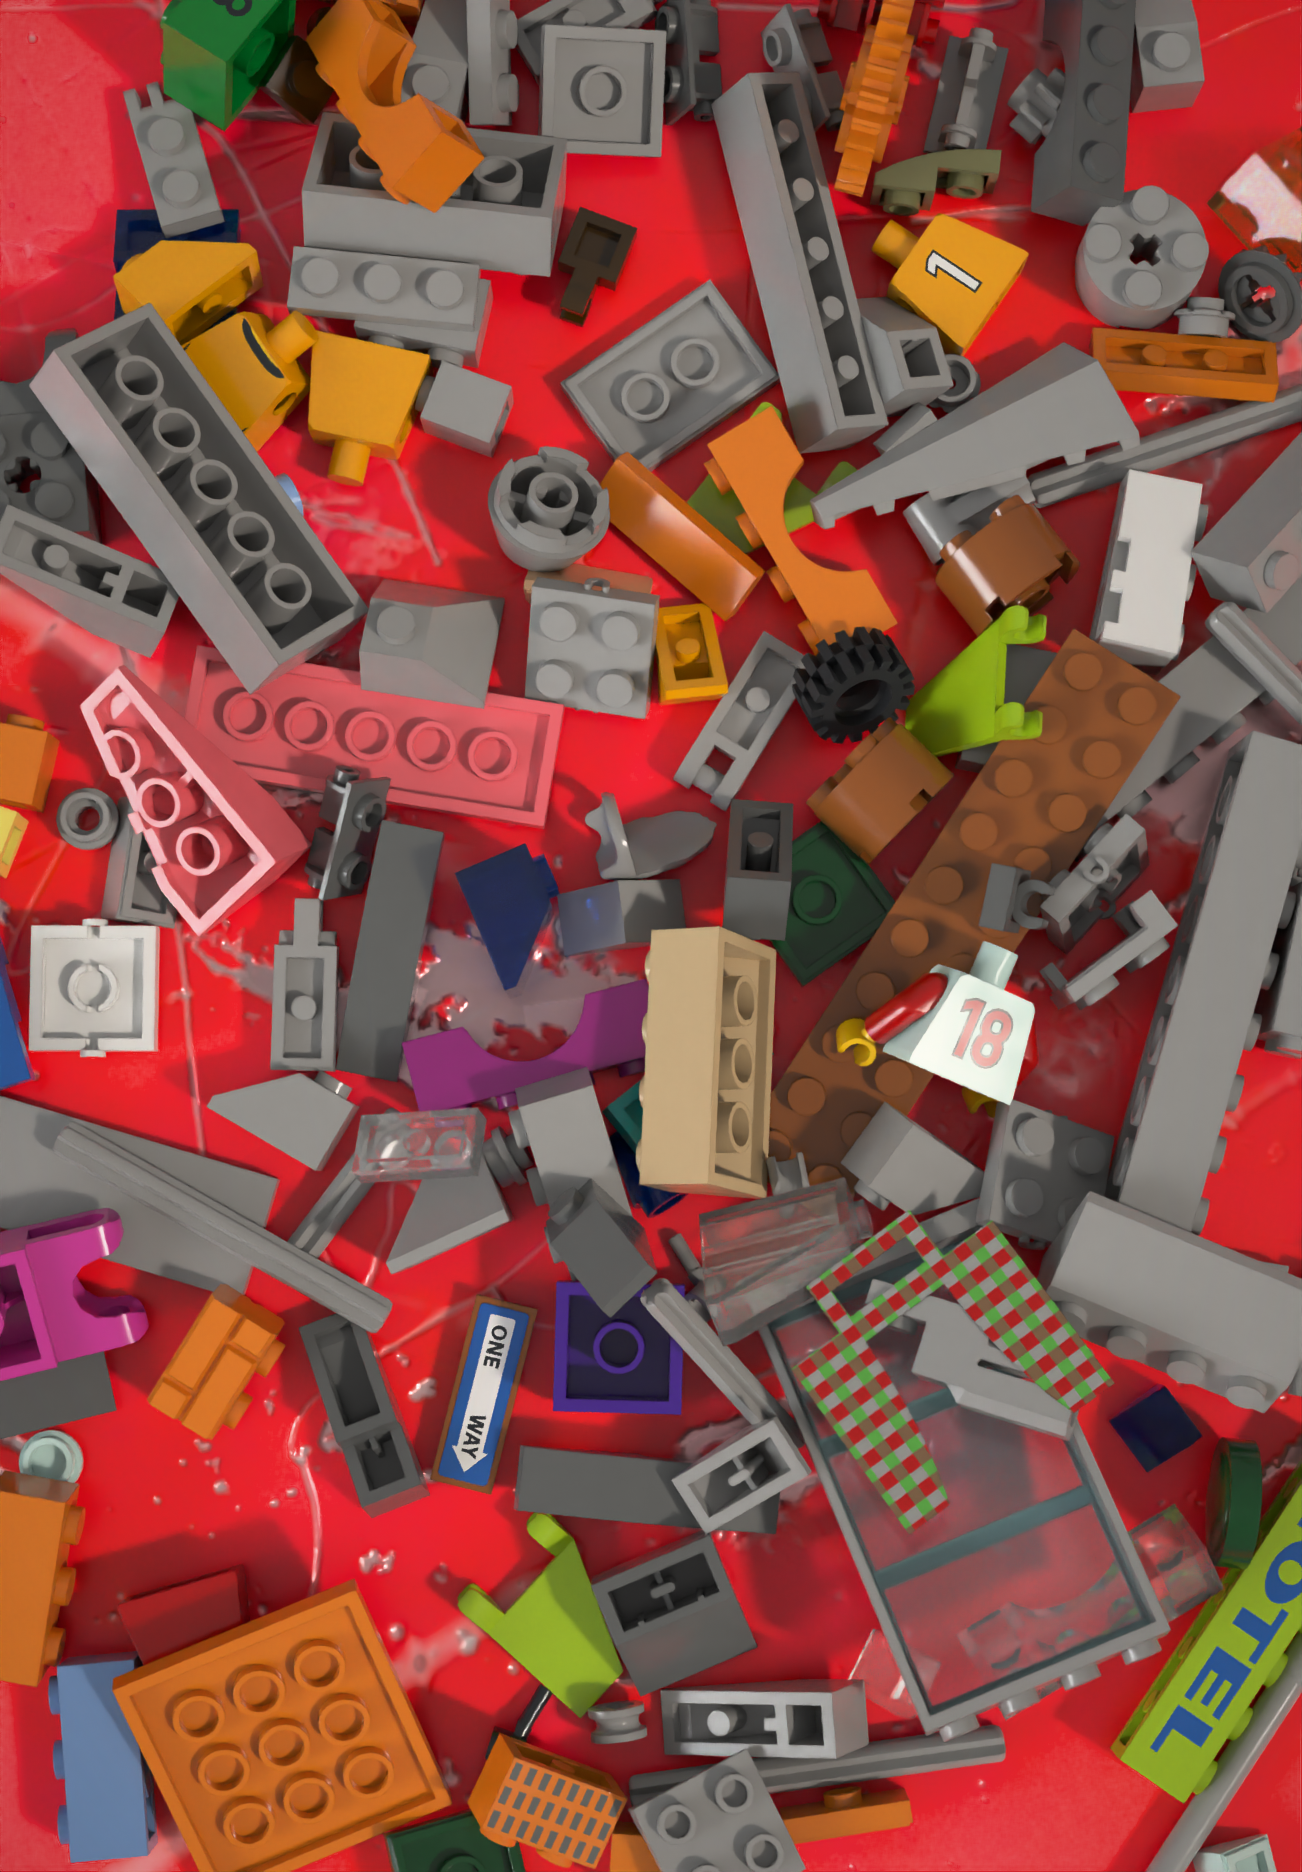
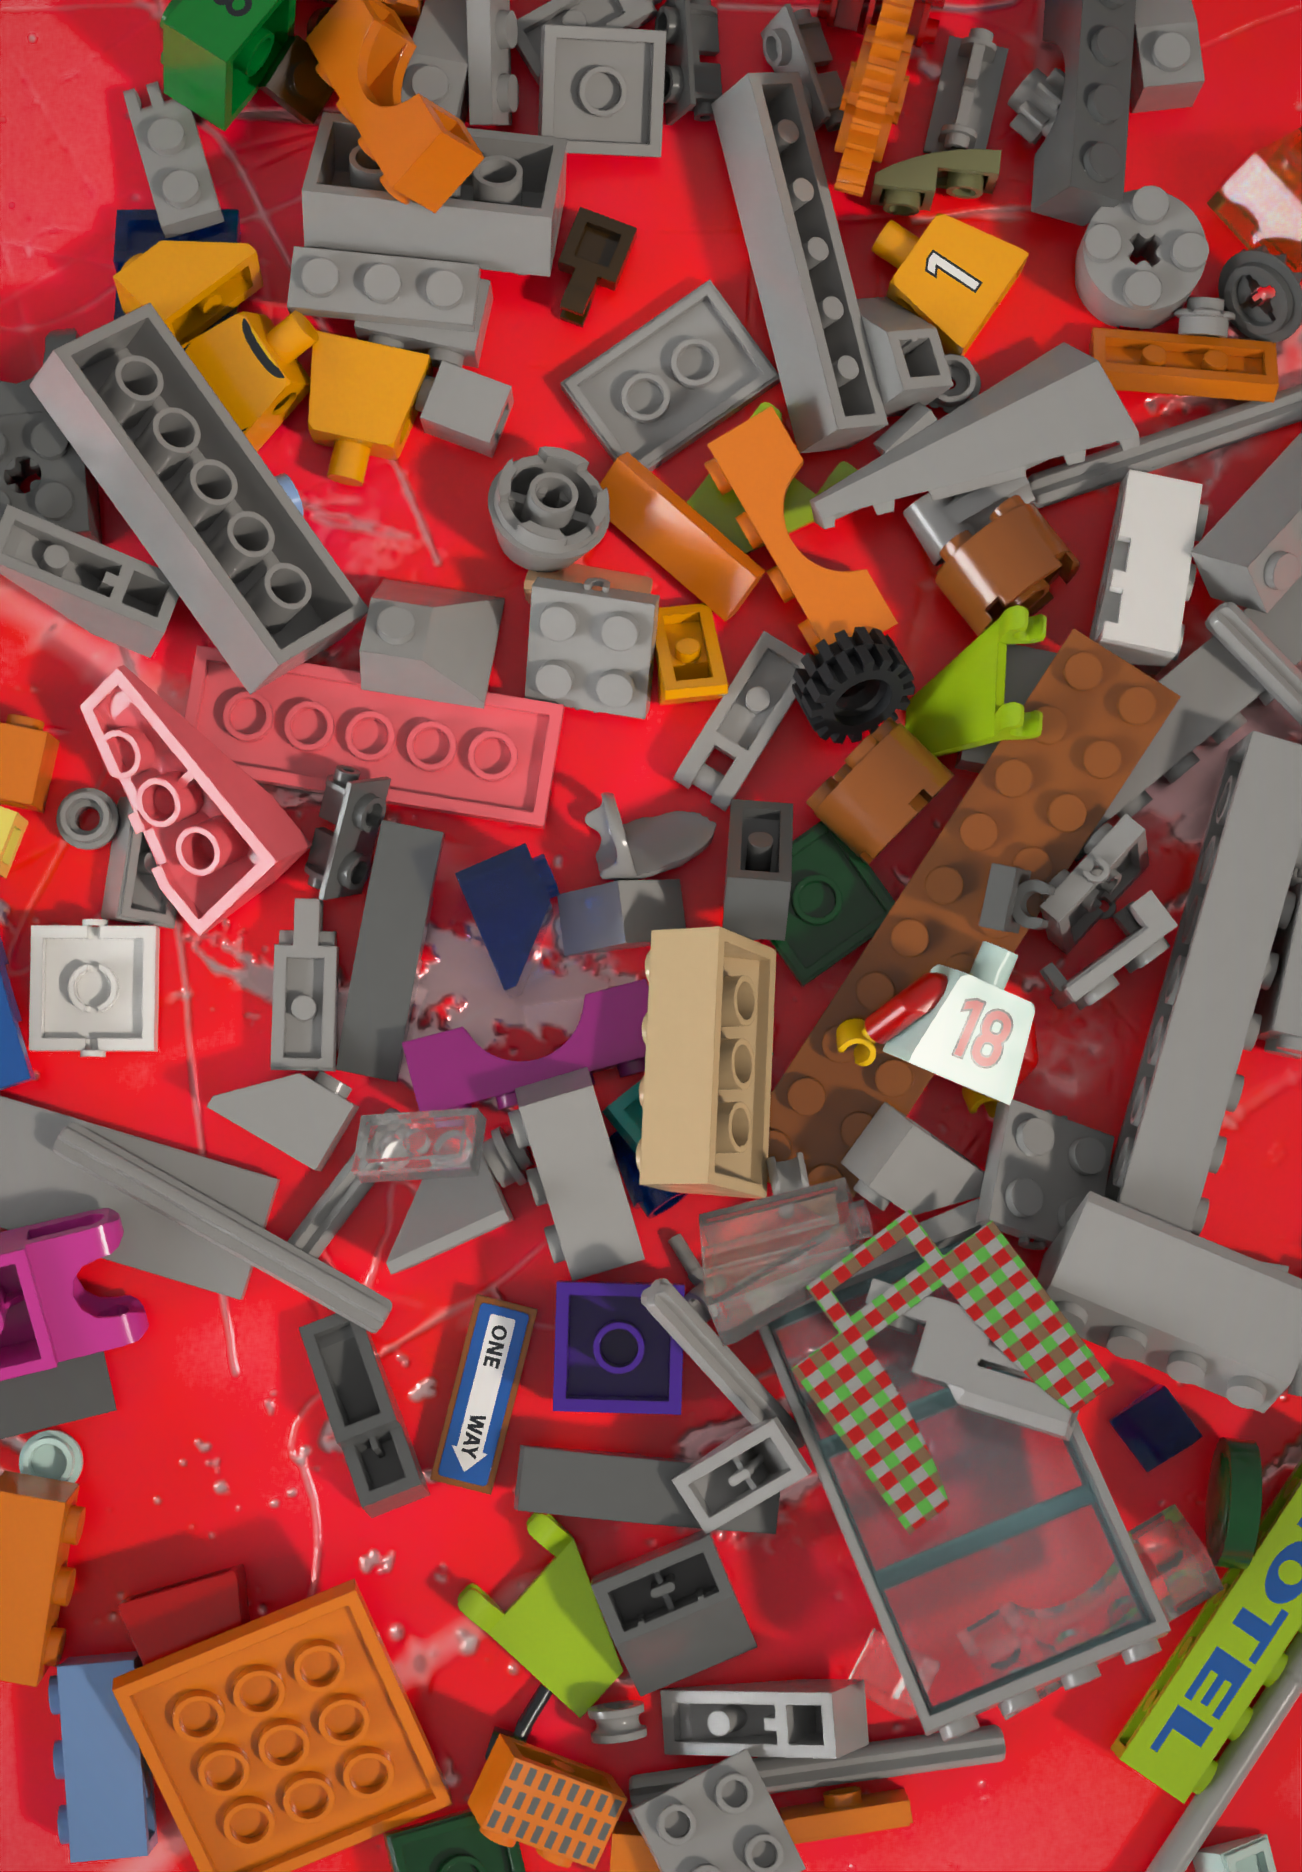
(217, 1361): orange brick -> none
(601, 1245): dark grey slope -> none

